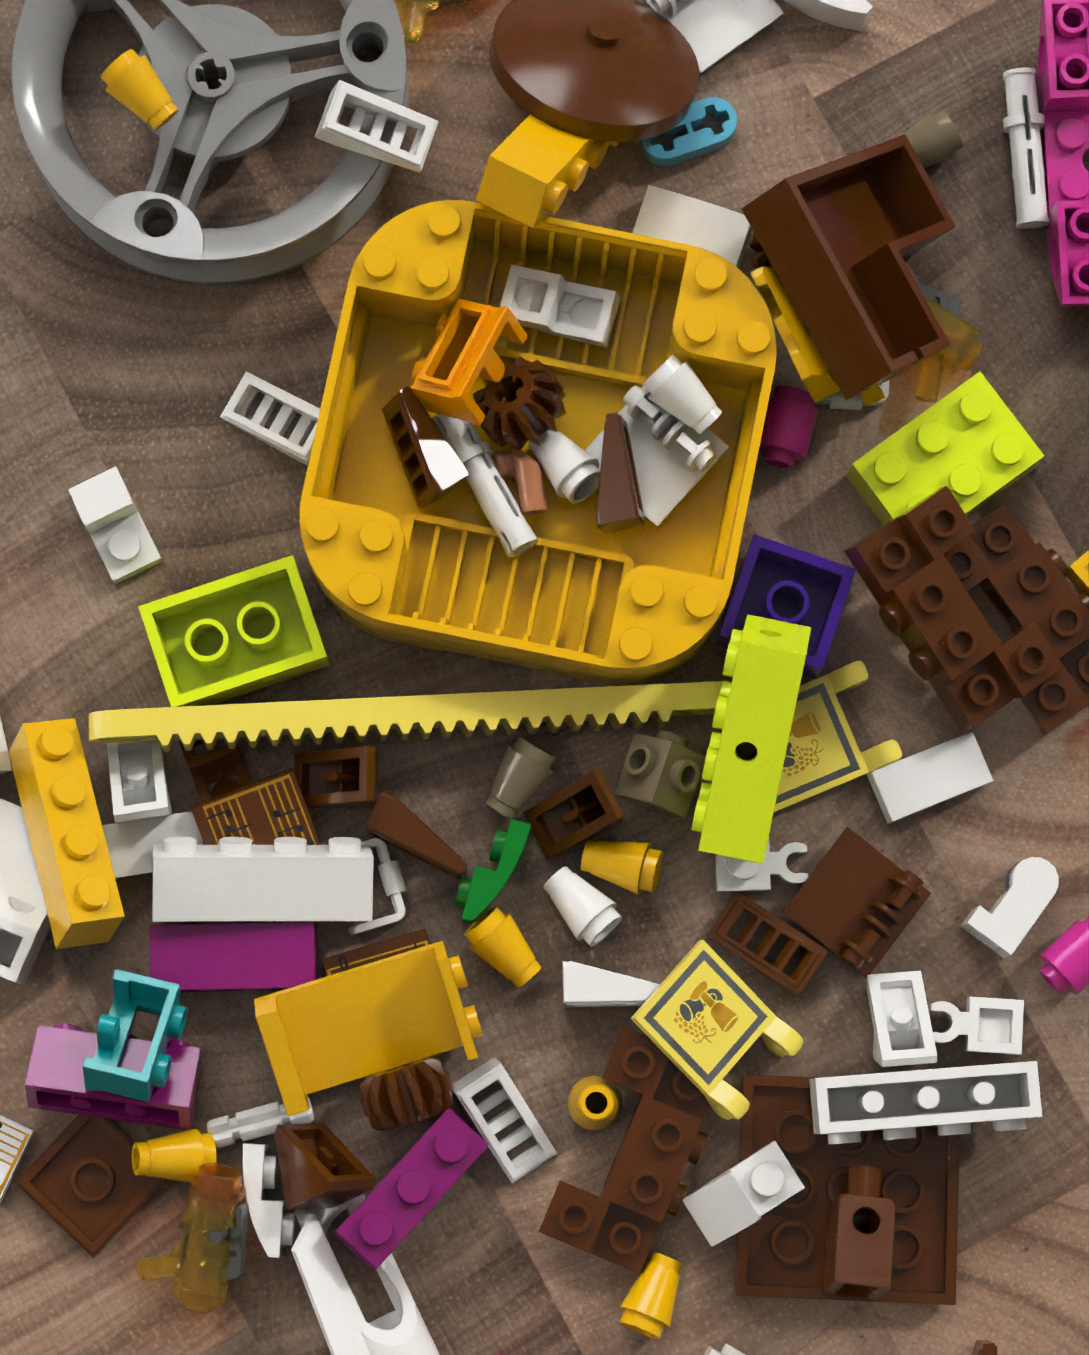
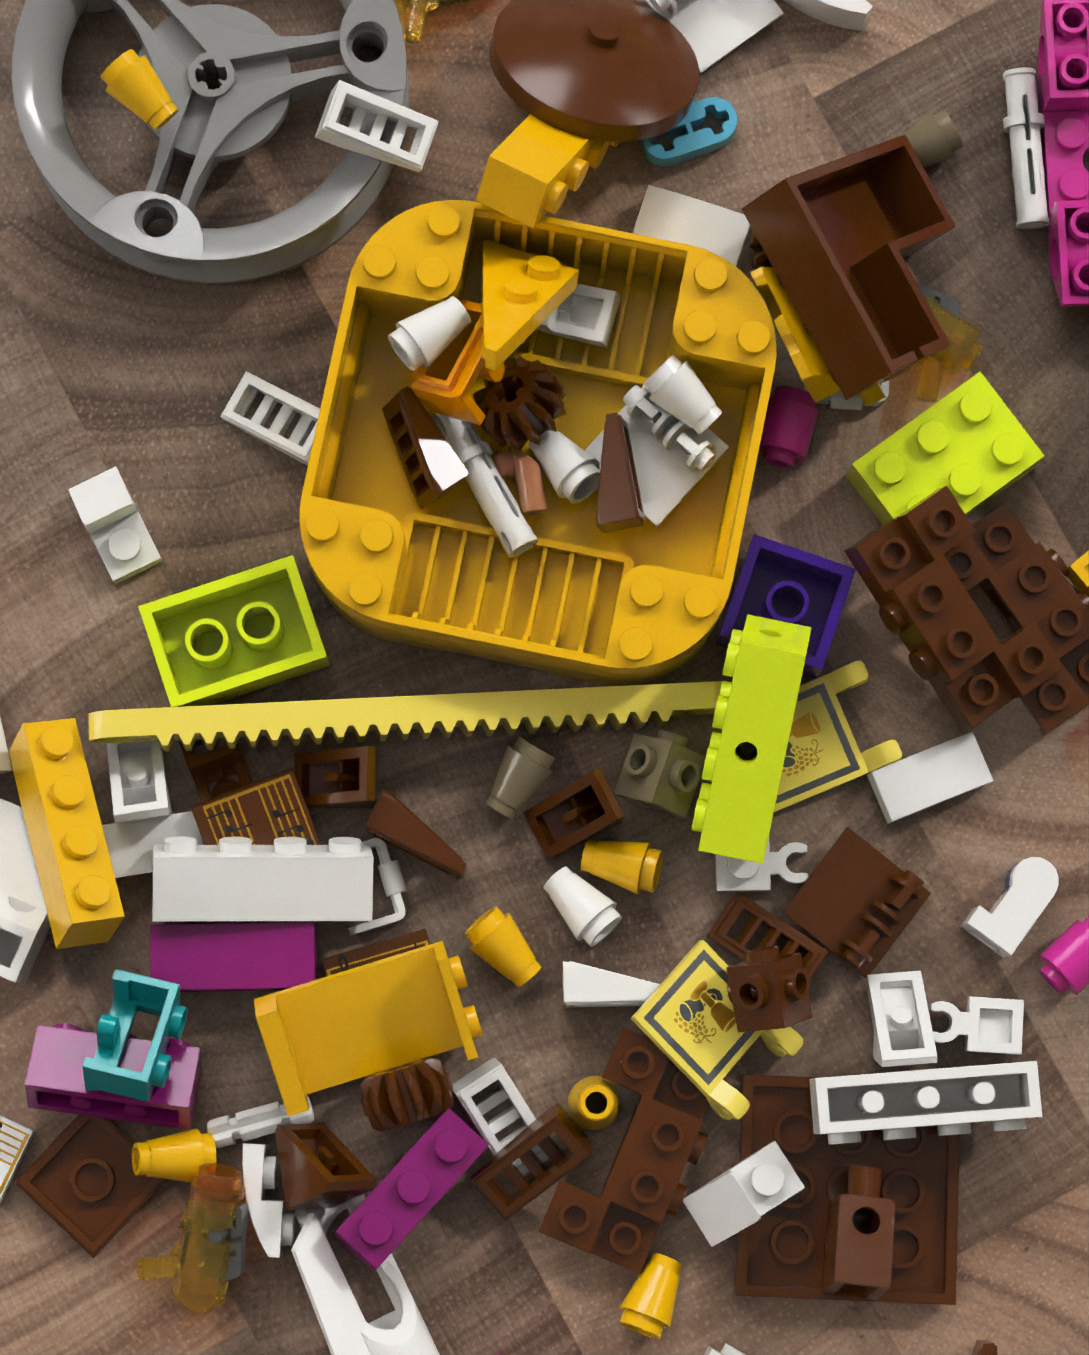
(428, 333): none -> white cone
(483, 889): green slope -> none
(518, 297): none -> yellow wing
(561, 1163): none -> reddish brown slope
(769, 990): none -> reddish brown brick

